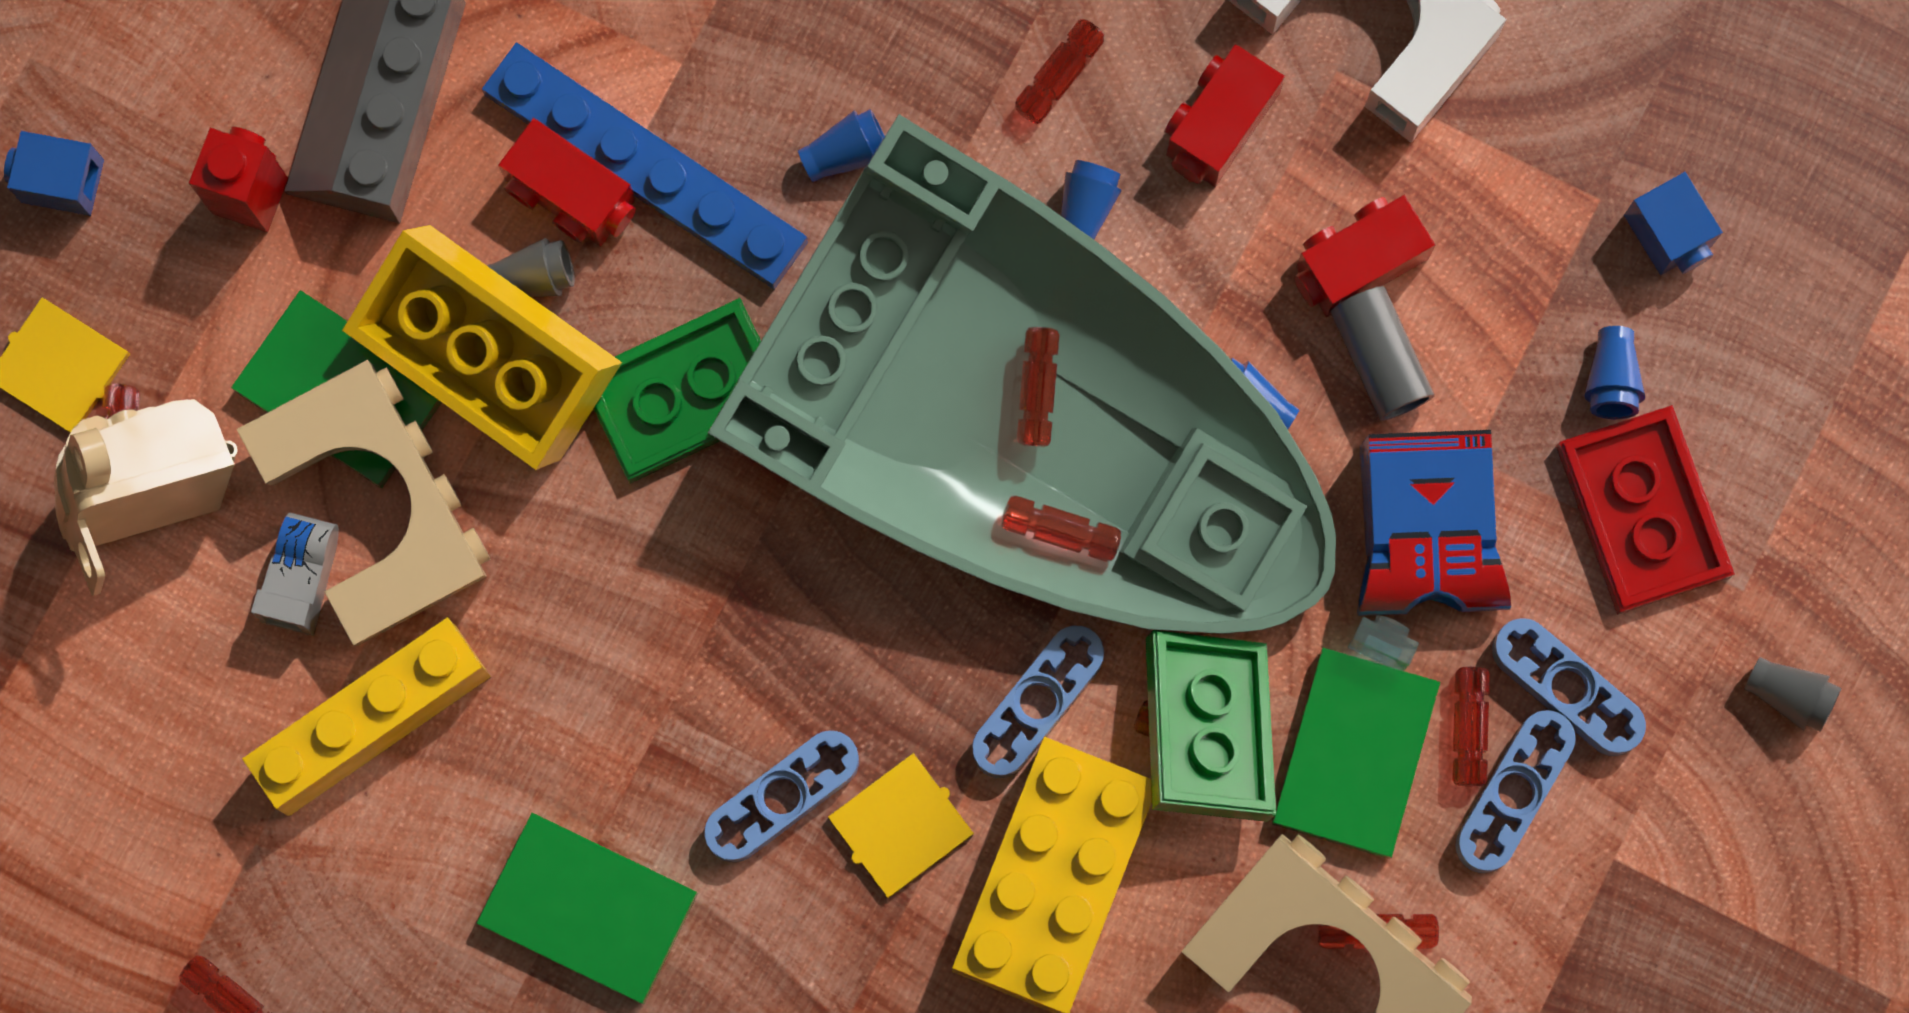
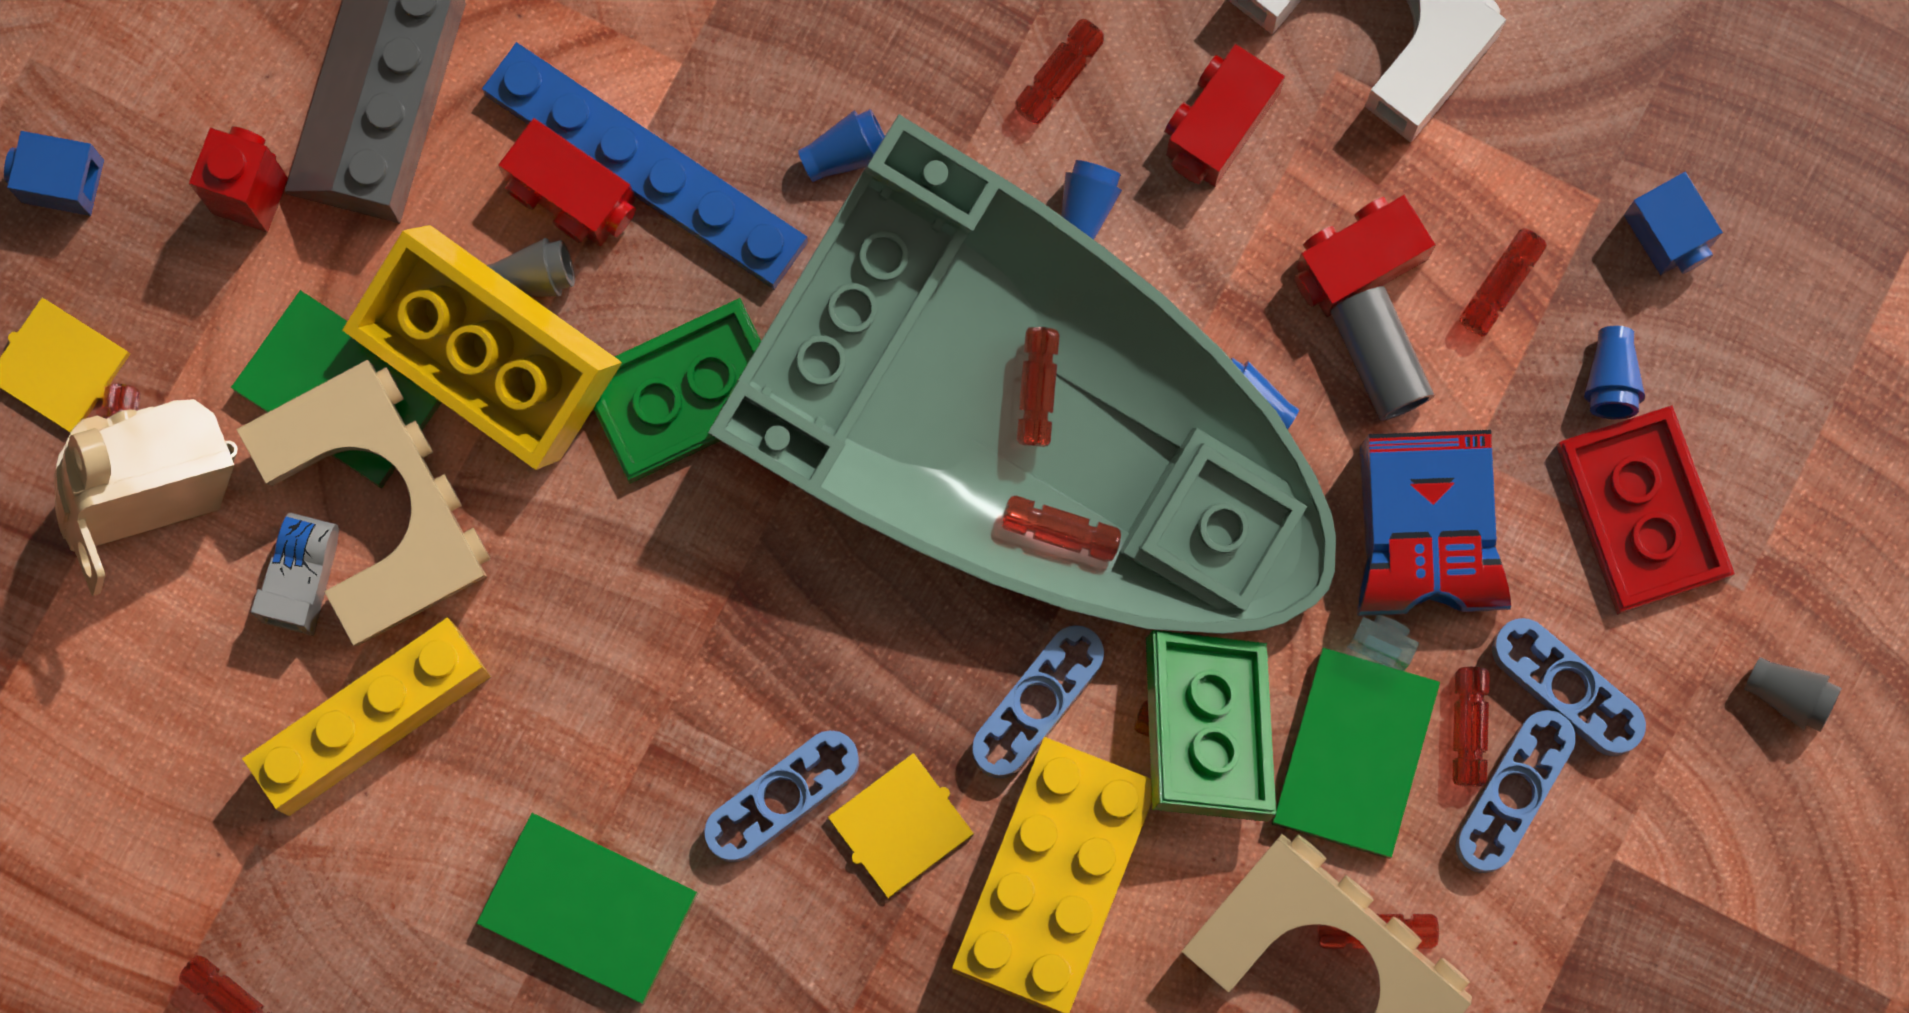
(1503, 282): none -> clear red axle

